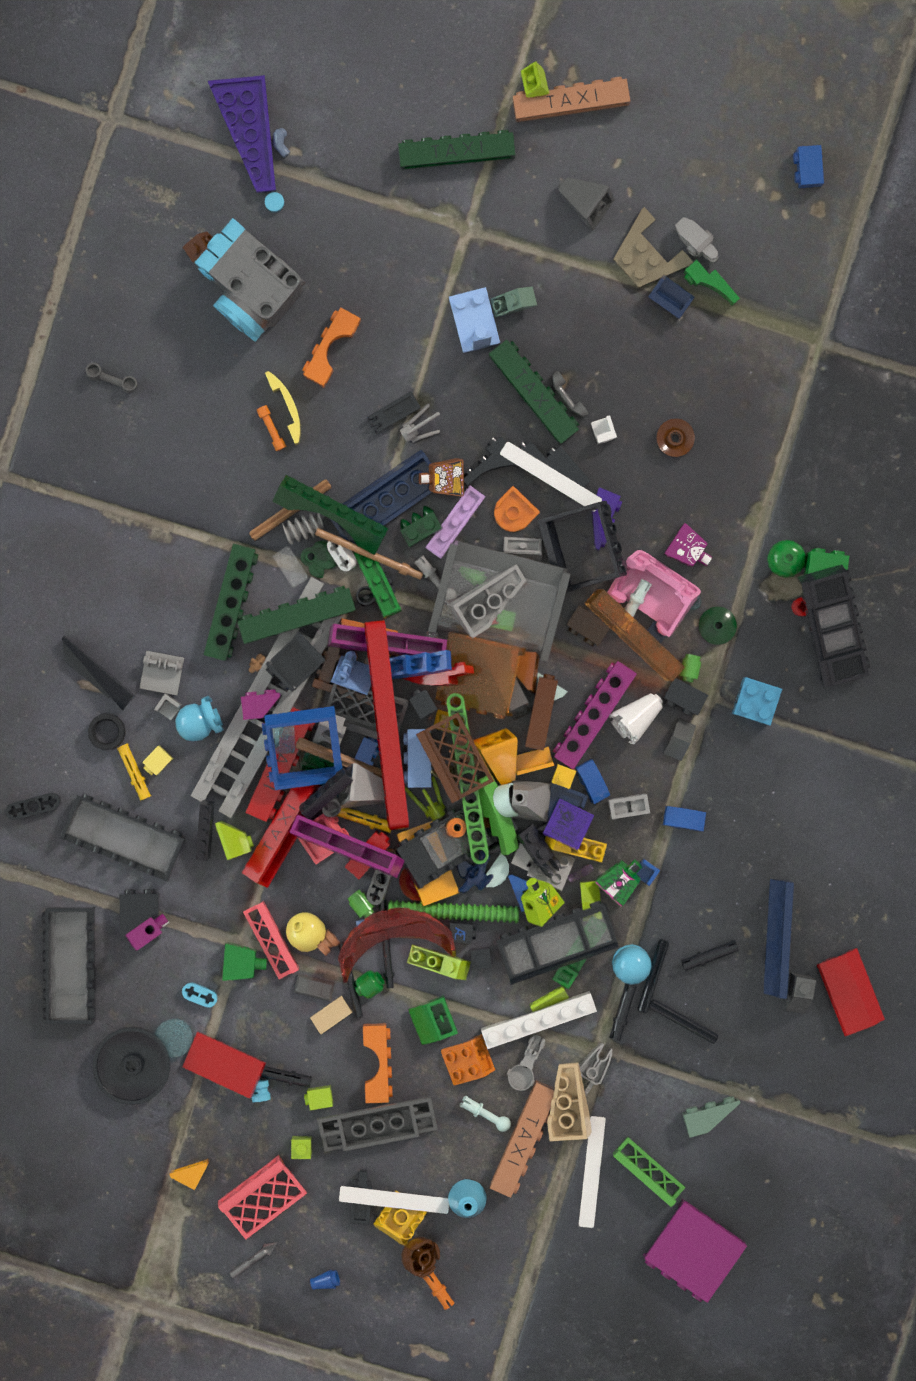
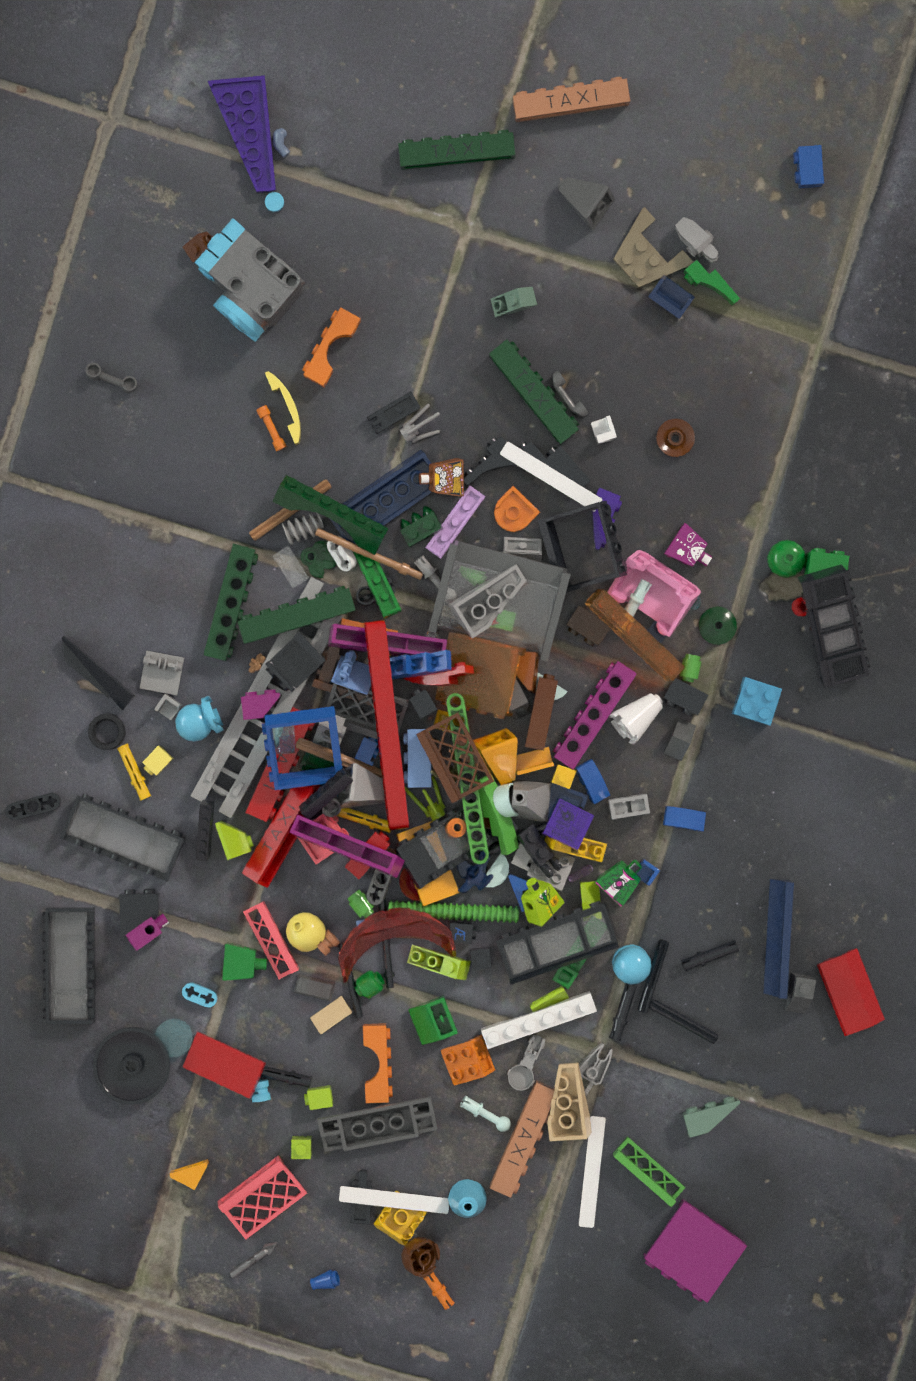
(474, 320): light blue piece -> none
(534, 80): lime slope -> none

